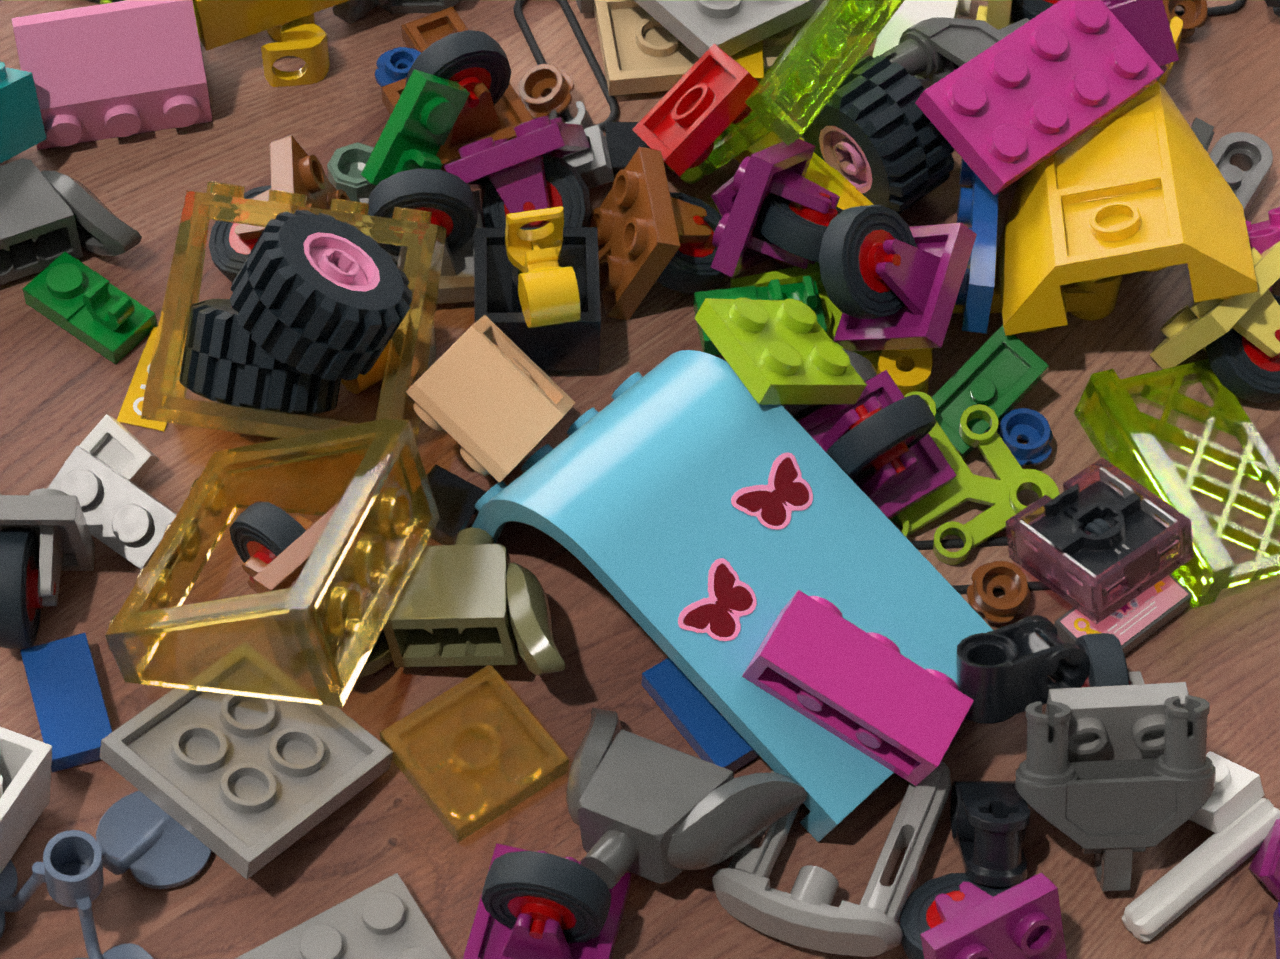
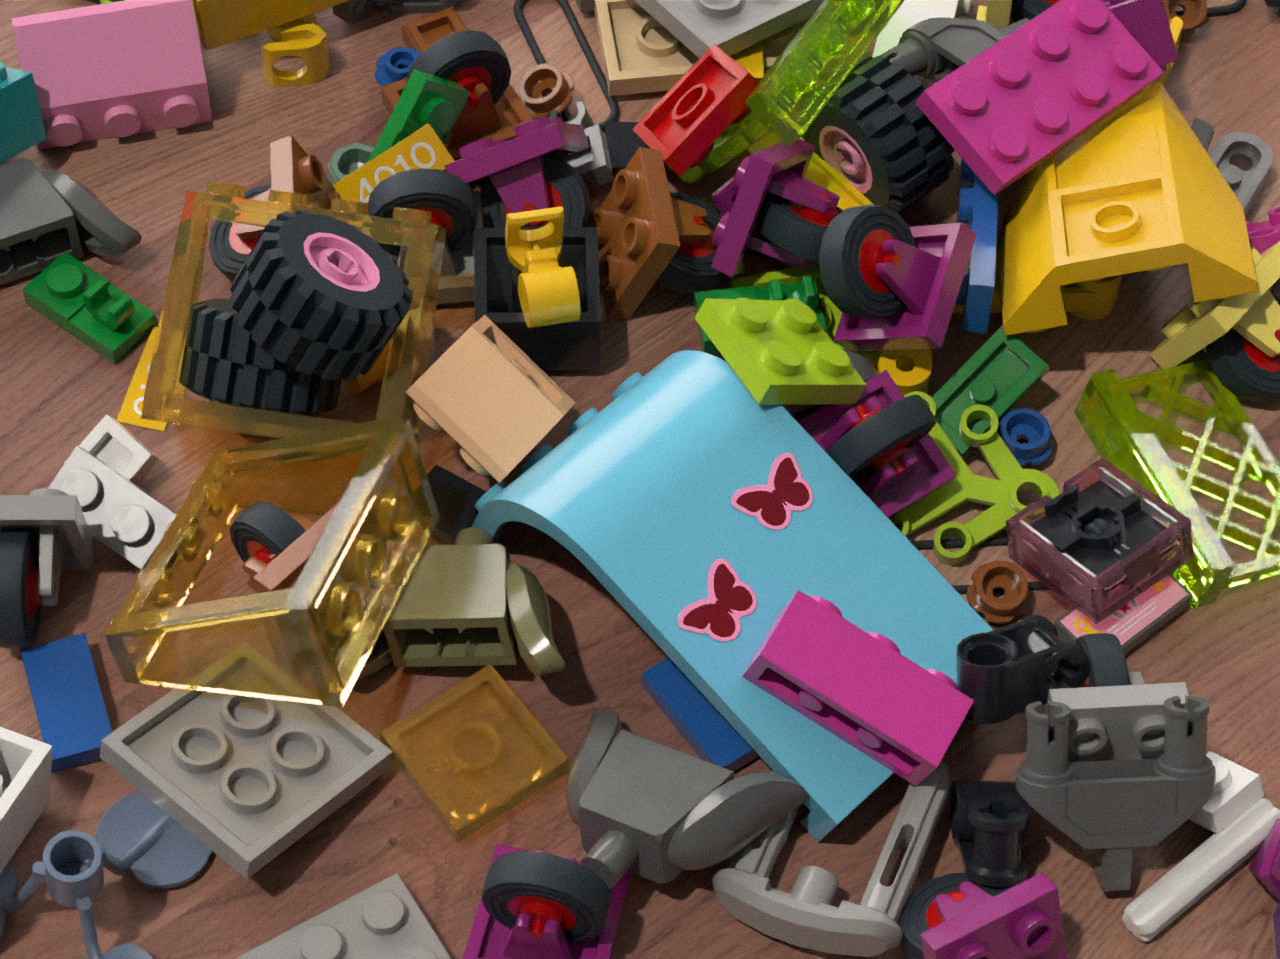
(418, 150): none -> yellow sticker

